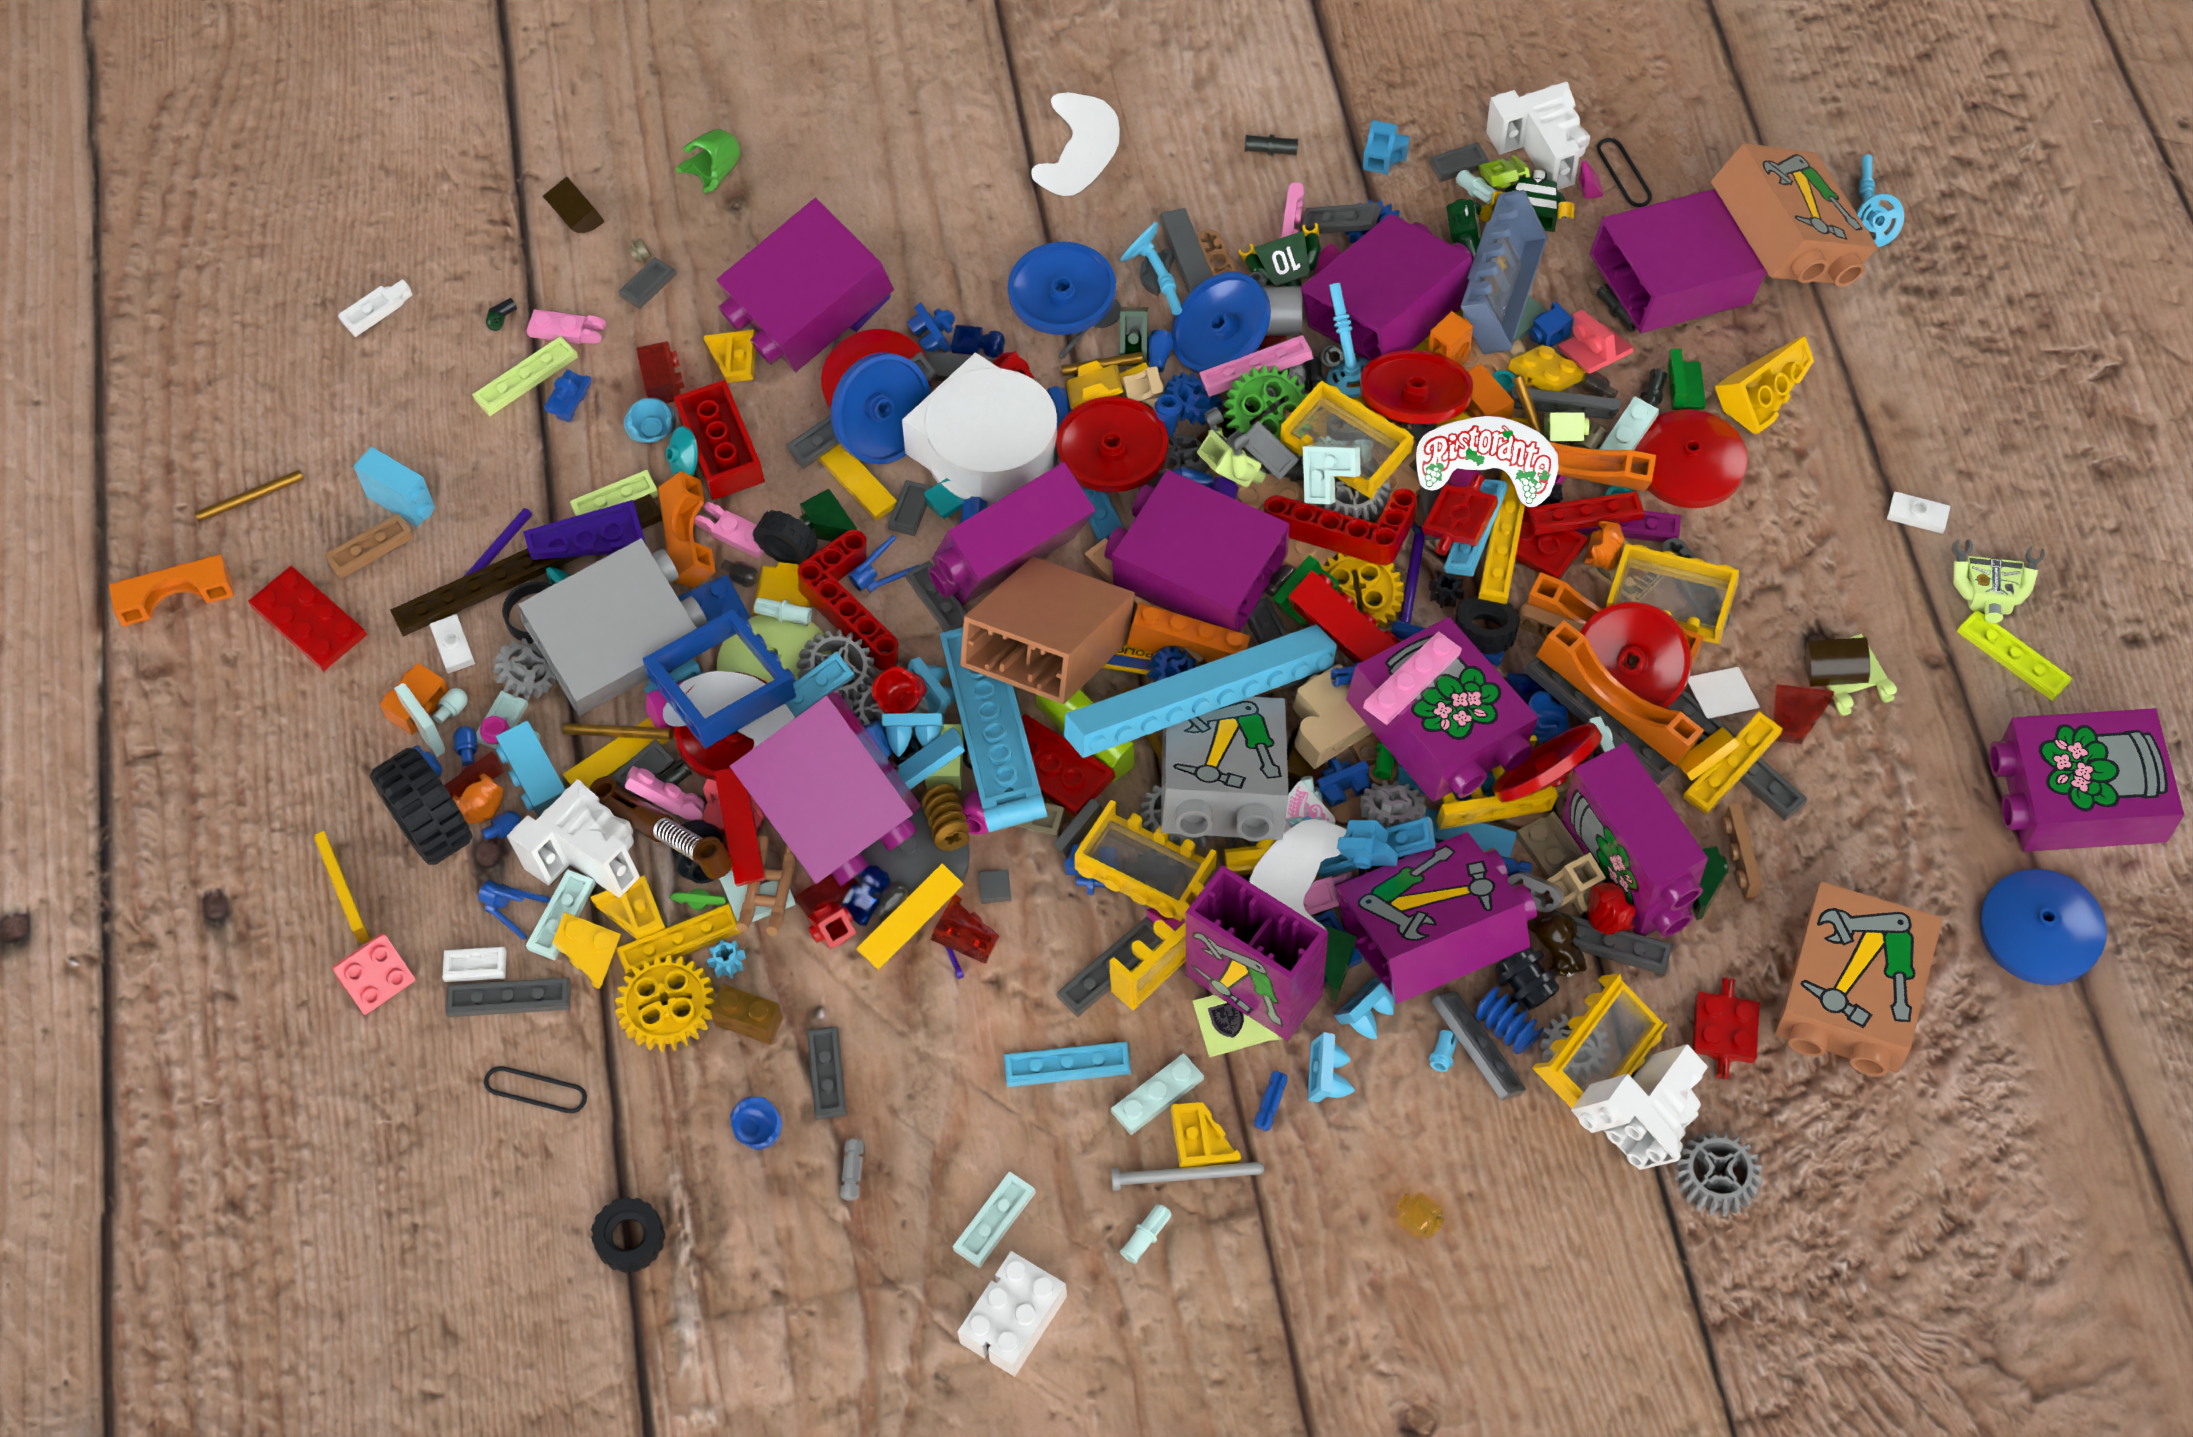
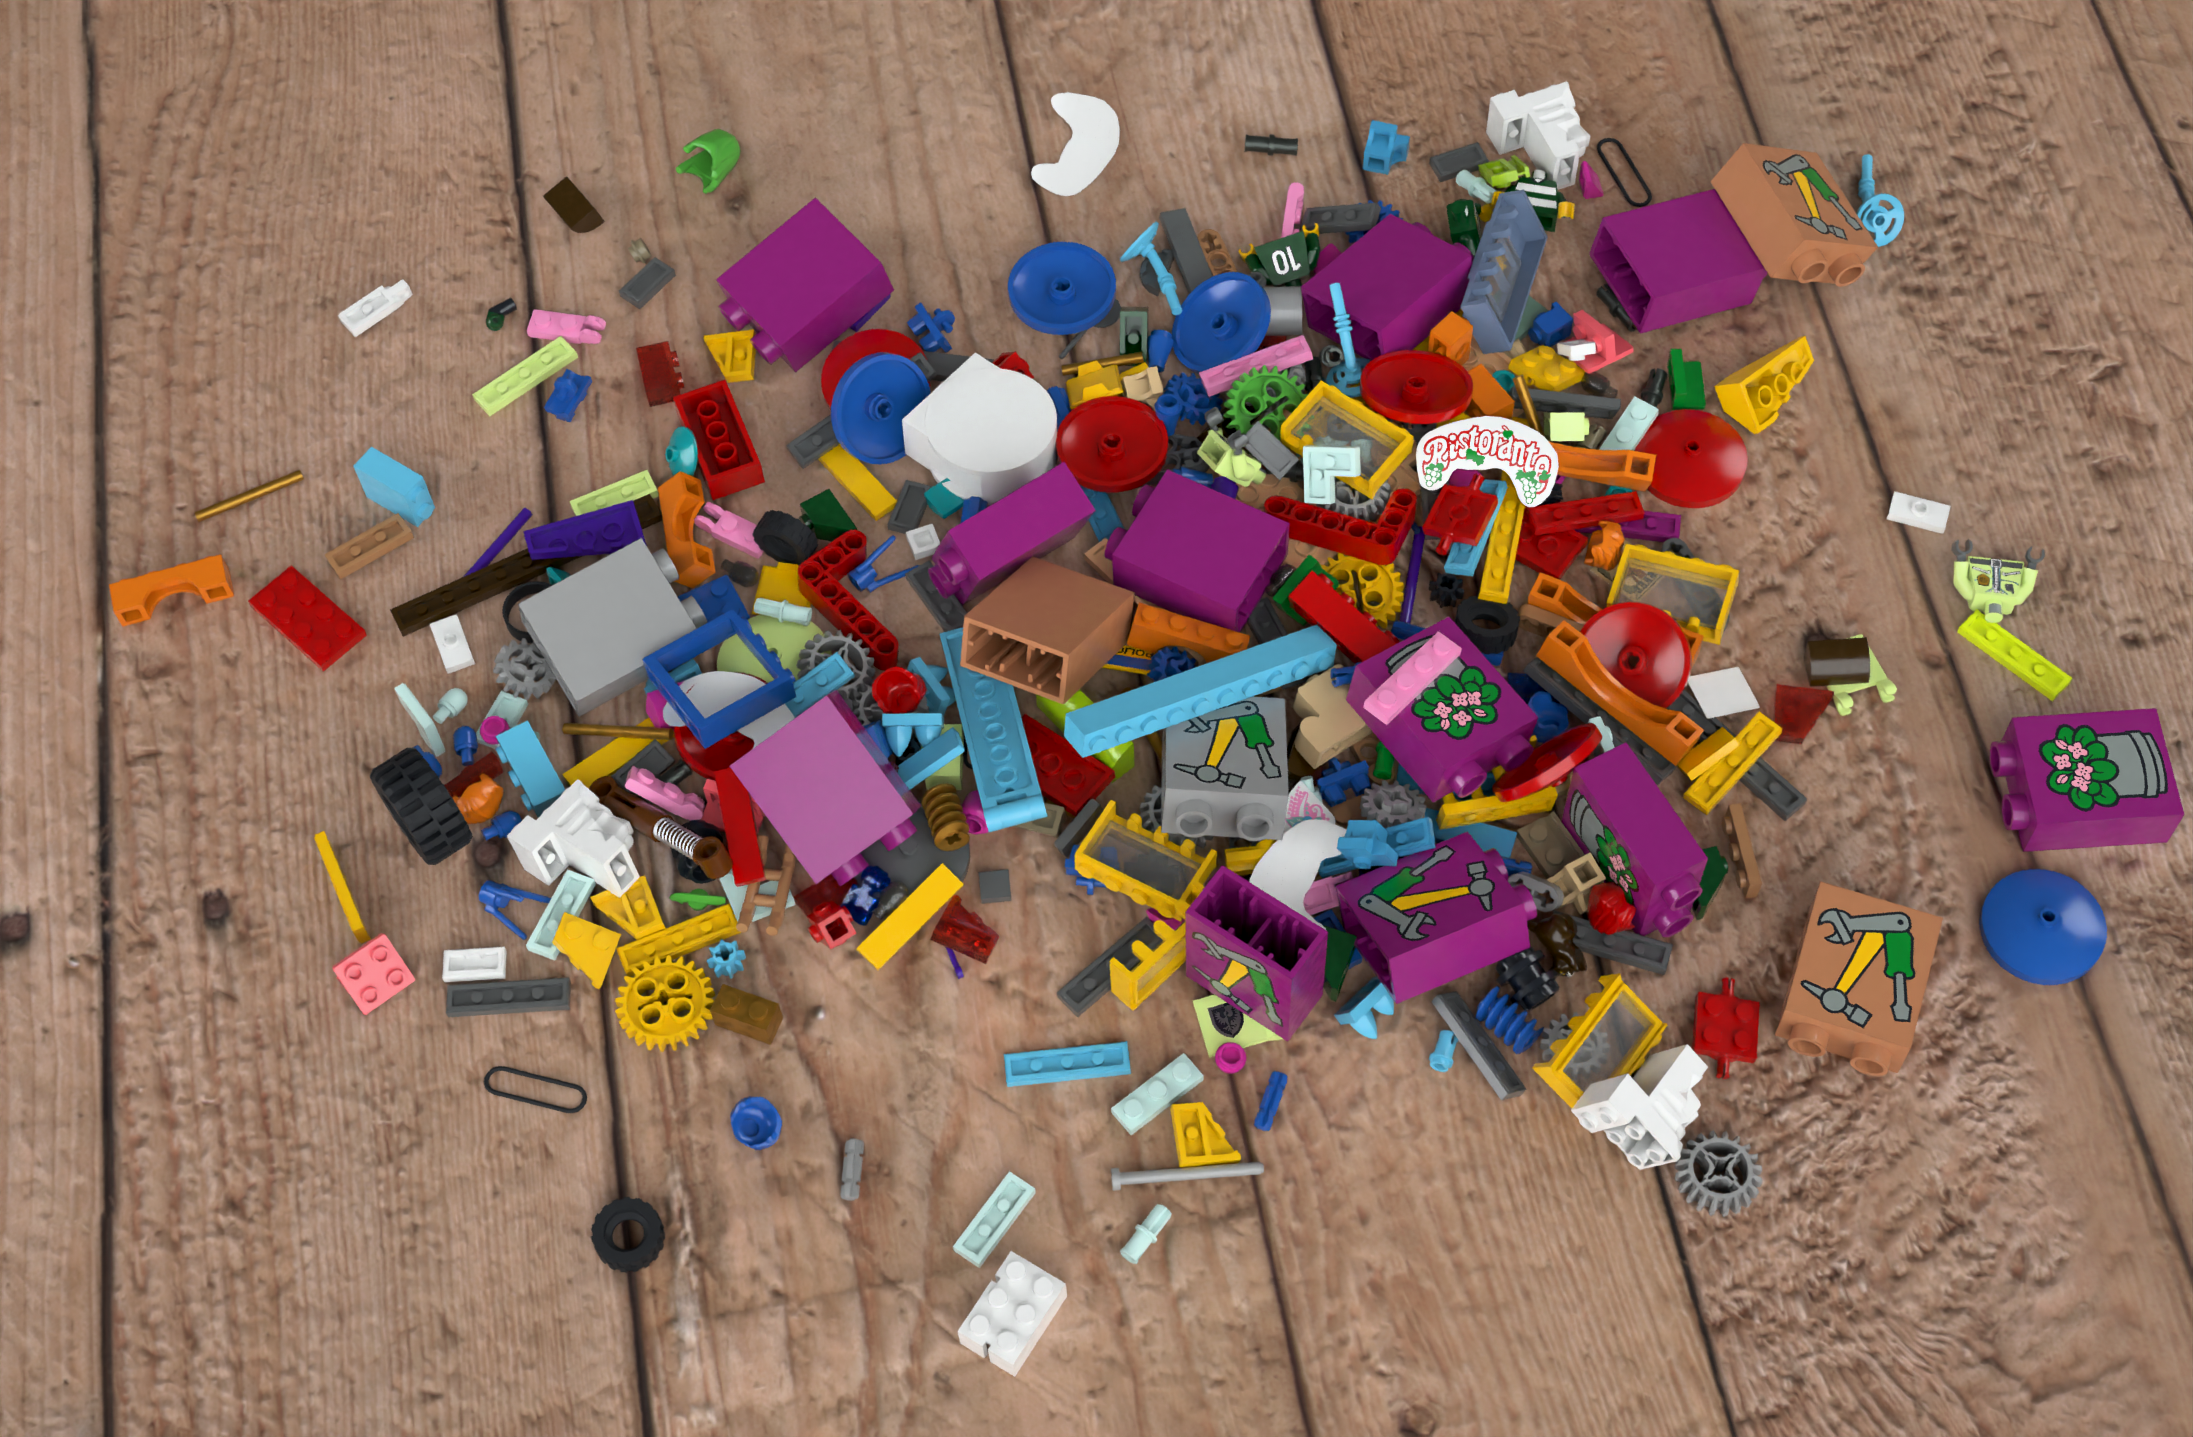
(426, 688): orange brick -> none
(649, 420): medium azure hair -> none
(826, 1073): dark grey tile -> none
(923, 541): none -> white plate
(970, 340): clear blue plate -> none
(1230, 1057): none -> dark pink plate
(1322, 1080): medium azure tile -> none
(1419, 1215): clear yellow head -> none
(1576, 349): none -> white plate

